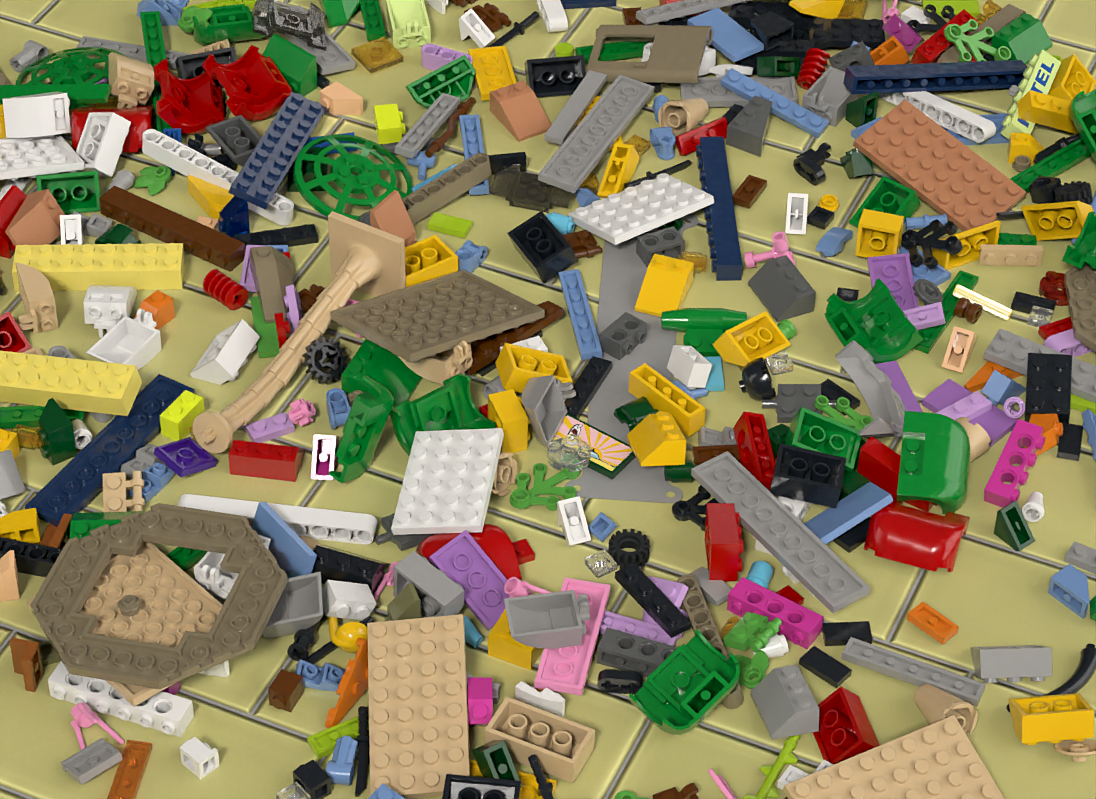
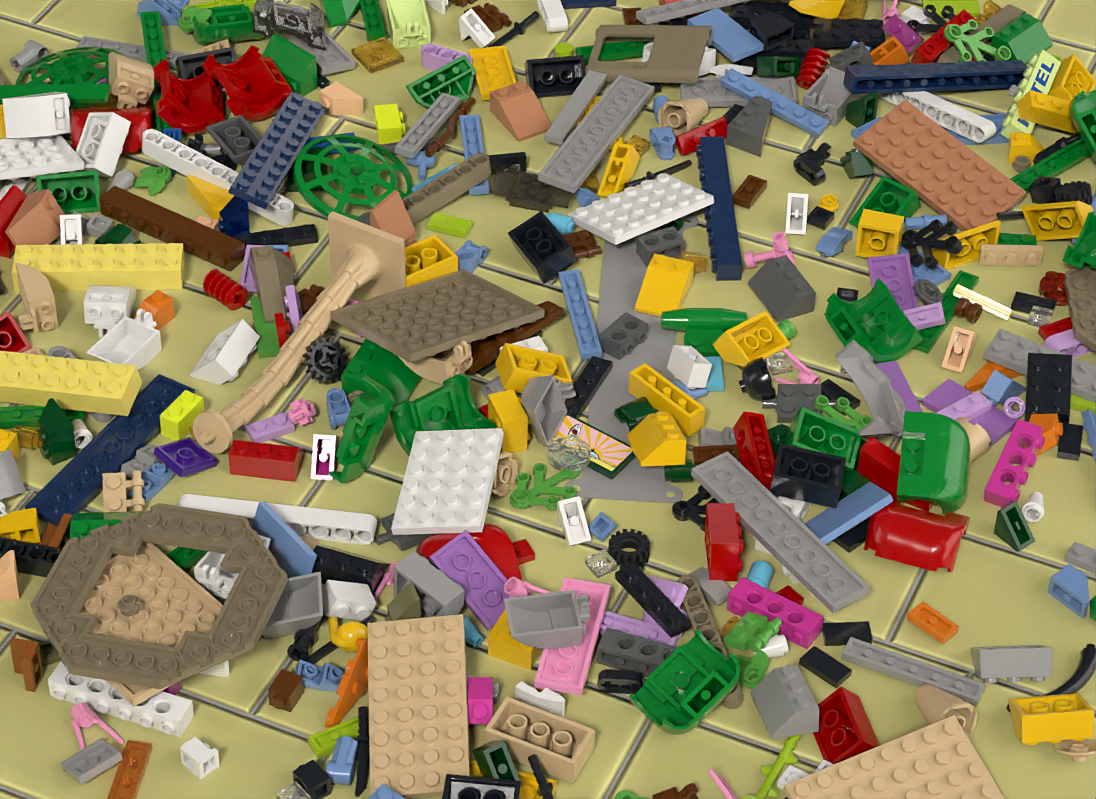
(806, 375): none -> bright pink plant

